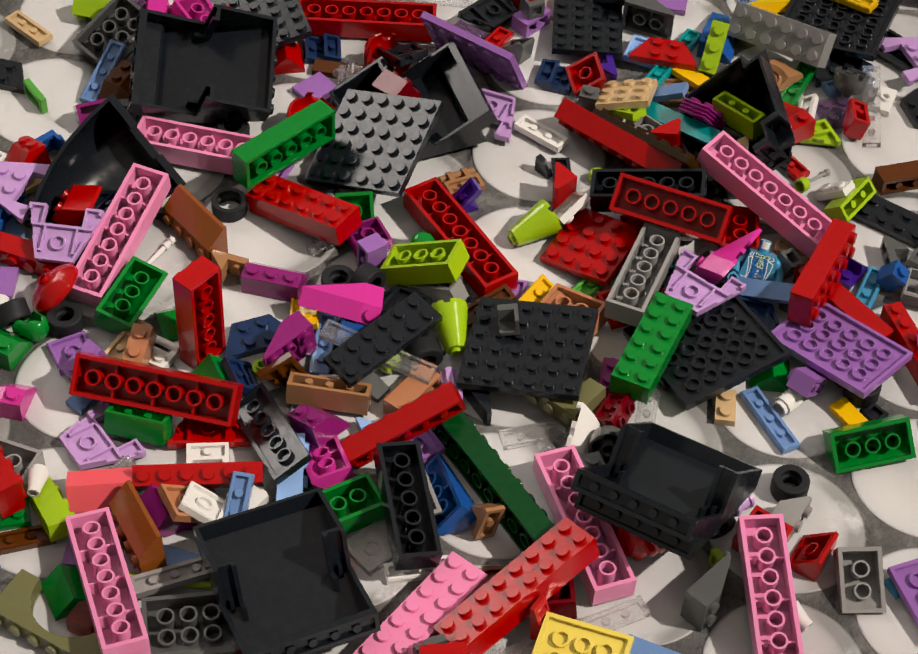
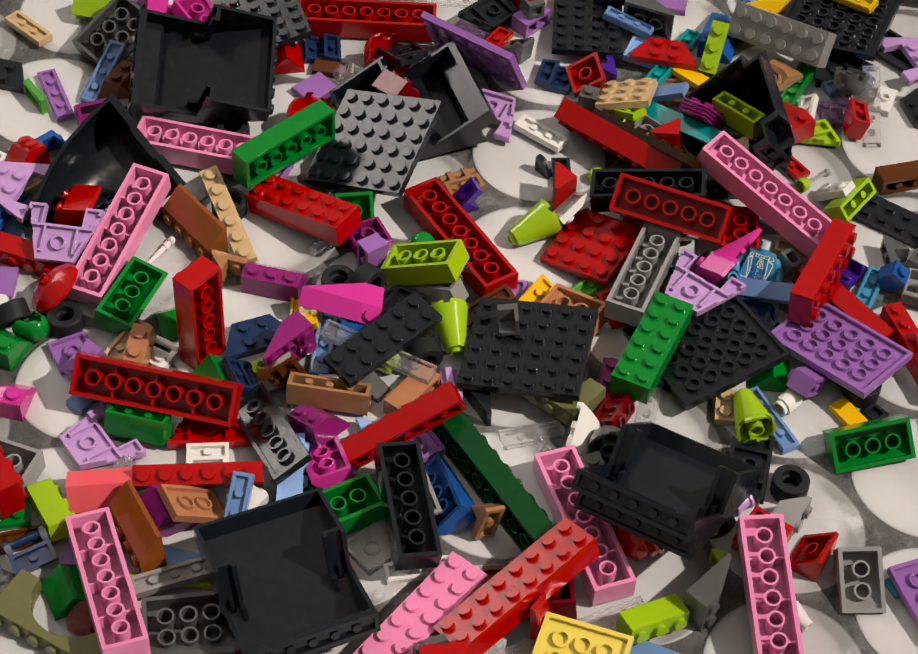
(33, 556): none -> dark blue plate
(37, 477): white cone -> none
(56, 95): none -> medium lavender tile
(202, 503): white tile -> none
(227, 213): none -> tan plate
(628, 22): none -> medium blue tile
(653, 618): none -> lime brick
(751, 417): none -> lime cone
(758, 455): none -> black wing

